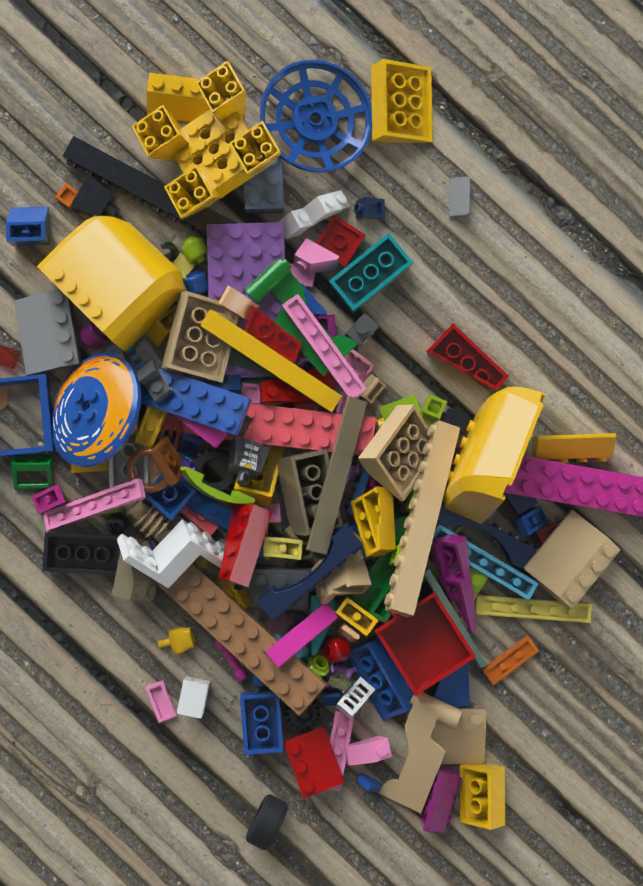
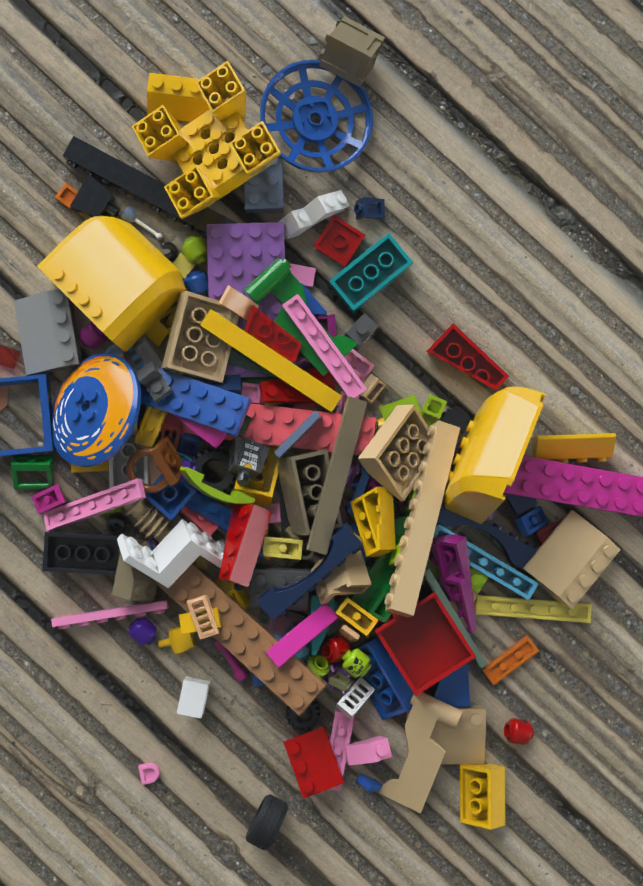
(28, 226): blue slope -> none
(102, 615): none -> bright pink plate
(129, 215): none -> hinge
(142, 631): none -> dark purple head
(148, 773): none -> bright pink tile
(160, 701): bright pink tile -> none
(187, 623): none -> yellow tile
(207, 606): none -> light nougat slope
(261, 722): blue brick -> none
(297, 434): none -> sand blue tile
(314, 258): bright pink slope -> none
(330, 698): blue slope -> none
(351, 51): none -> dark tan container
(356, 663): none -> lime head
(401, 102): yellow slope -> none
(440, 800): magenta slope -> none
(459, 197): light grey slope -> none
(518, 731): none -> red head

